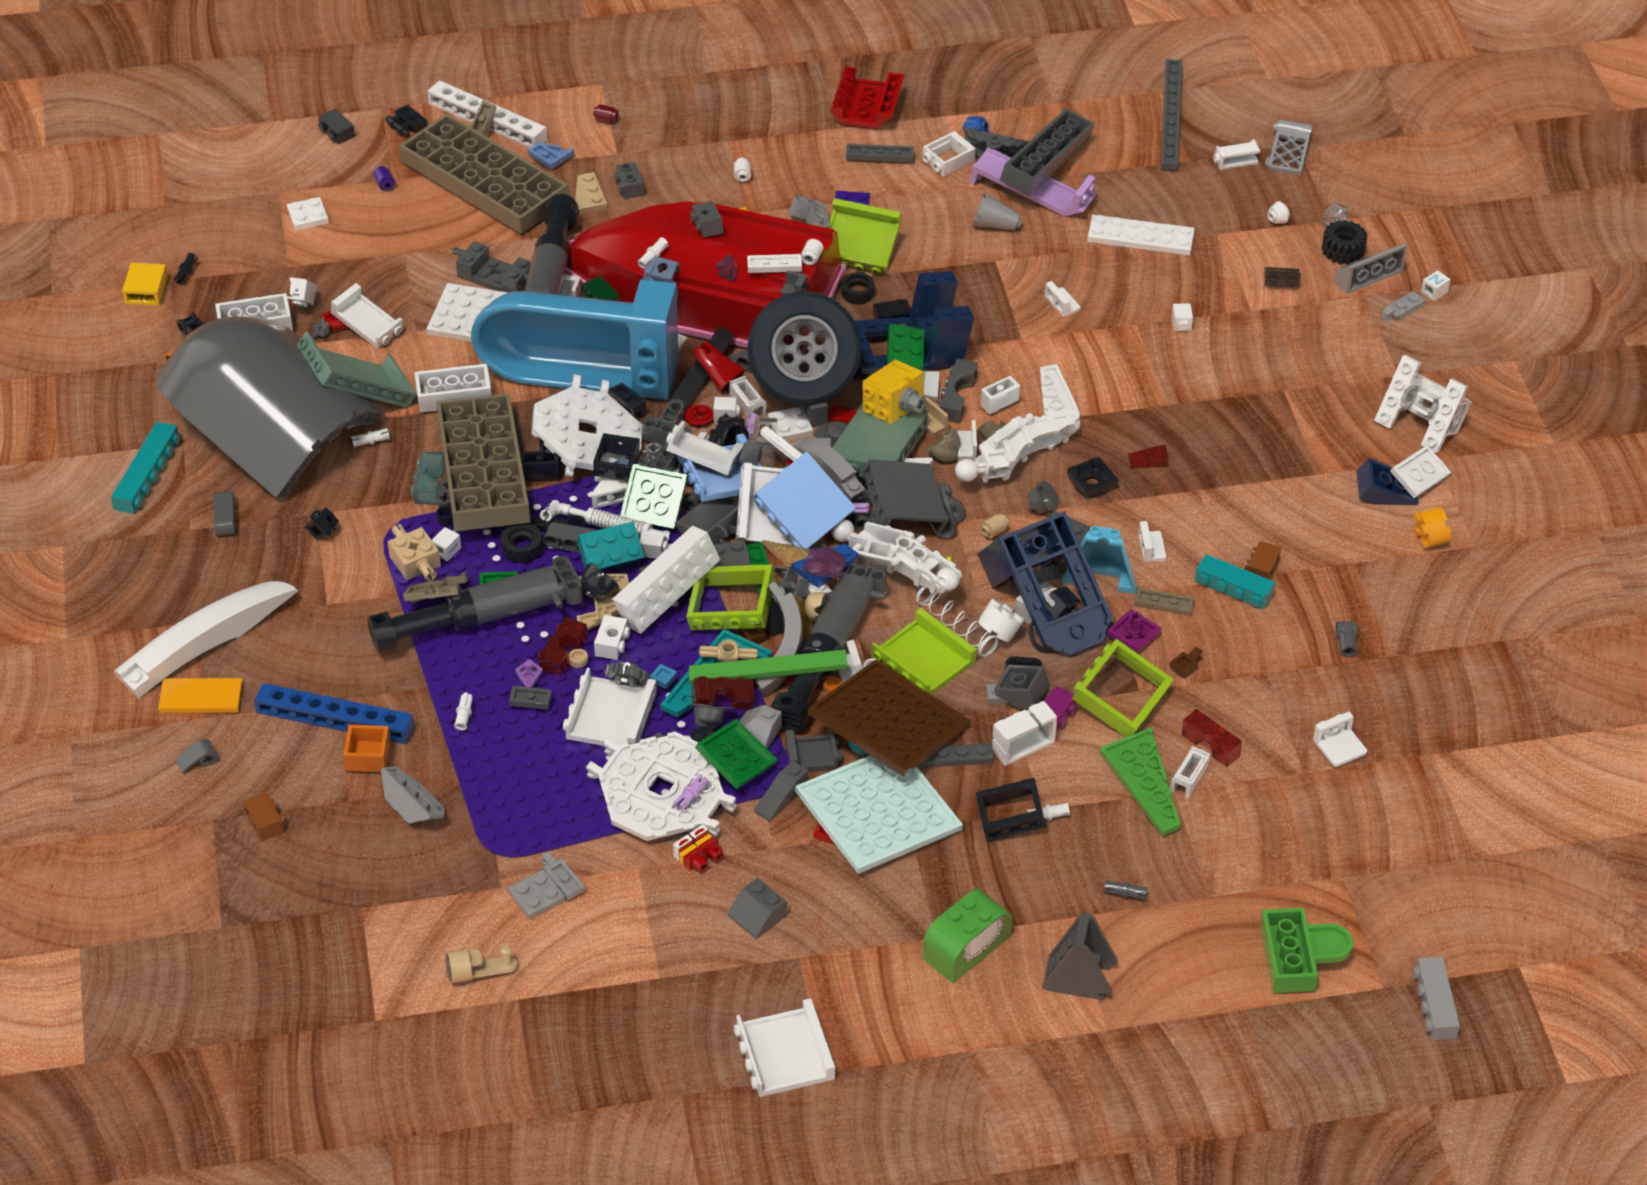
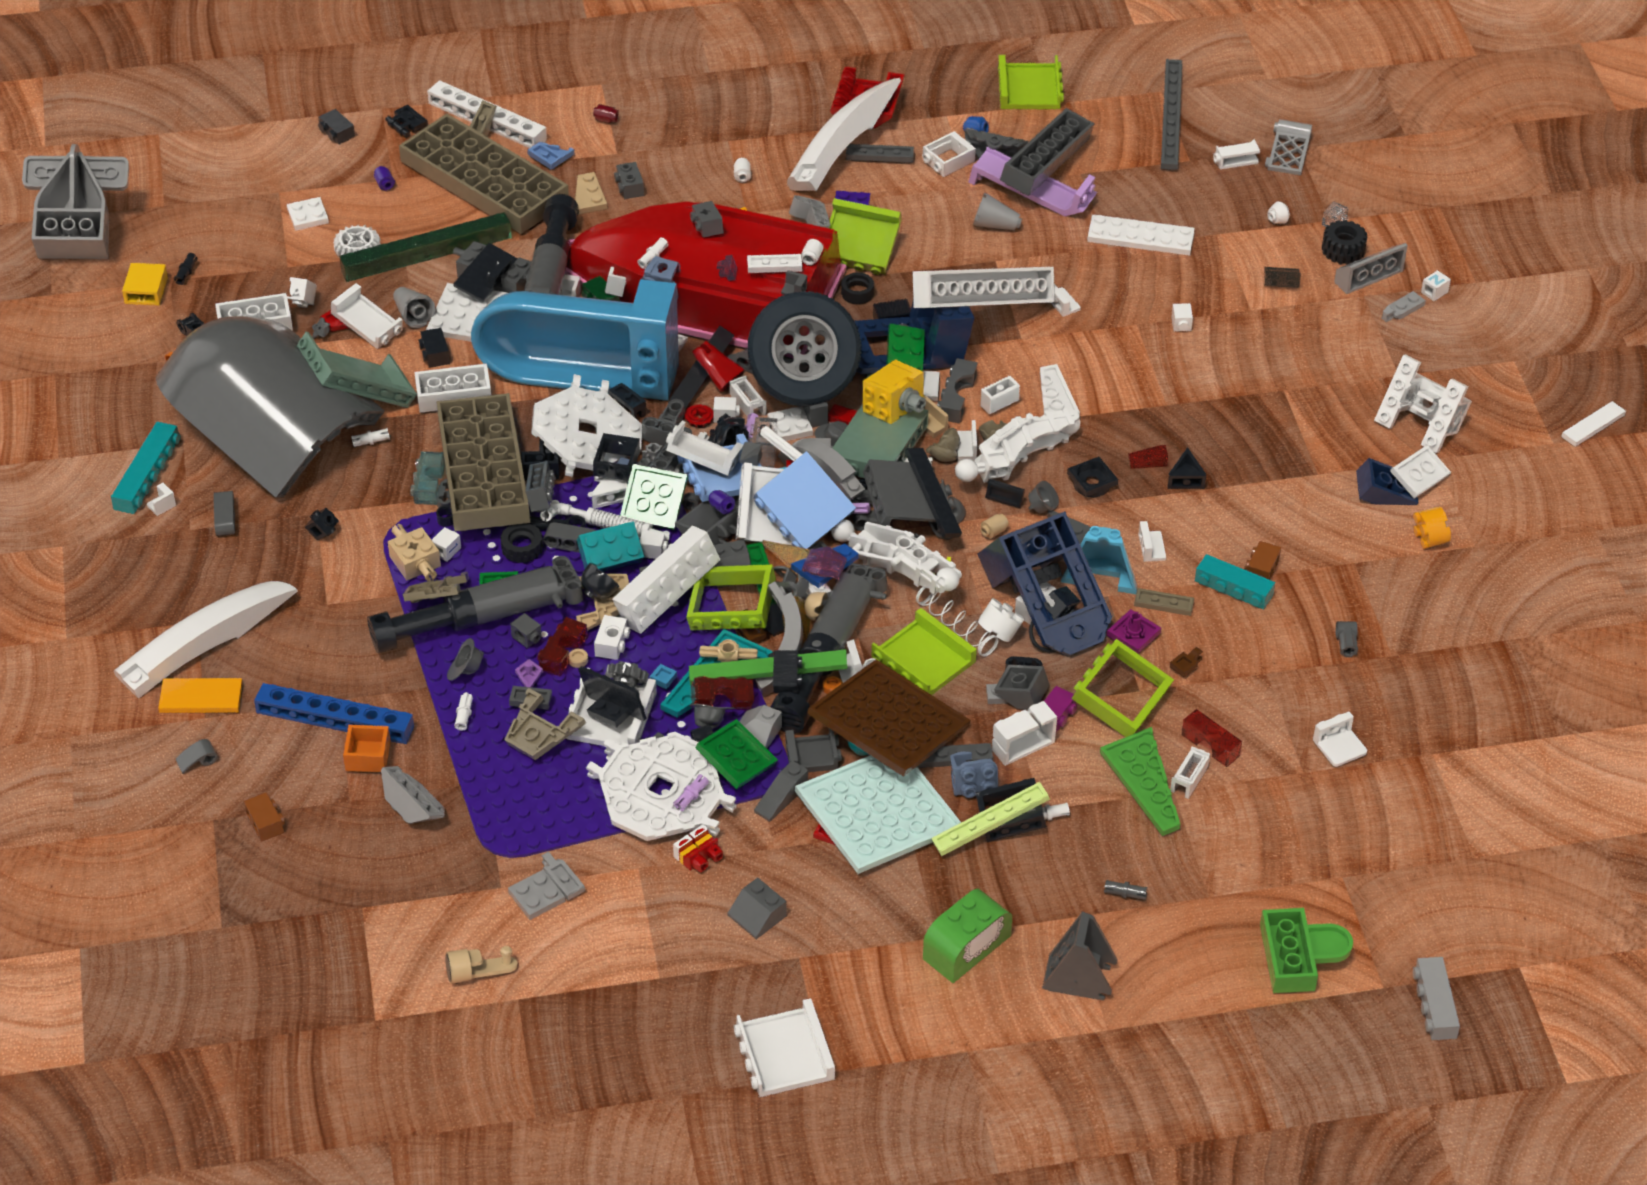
(71, 205): none -> light grey brick
(163, 502): none -> white panel
(355, 239): none -> white gear
(414, 307): none -> light grey cone
(424, 247): none -> clear green brick
(434, 347): none -> black brick
(466, 661): none -> dark grey piece
(485, 272): none -> black bracket
(526, 630): none -> dark grey brick
(536, 735): none -> dark tan wing
(540, 486): none -> dark grey brick
(612, 698): none -> black bracket
(615, 284): none -> white panel
(721, 501): none -> dark purple brick
(786, 671): none -> black brick
(838, 133): none -> white slope
(933, 492): none -> black tile
(972, 775): none -> sand blue piece
(983, 287): none -> white brick
(990, 818): none -> yellowish green tile
(1005, 493): none -> black tile
(1030, 85): none -> lime panel
(1187, 473): none -> black slope
(1593, 424): none -> white tile

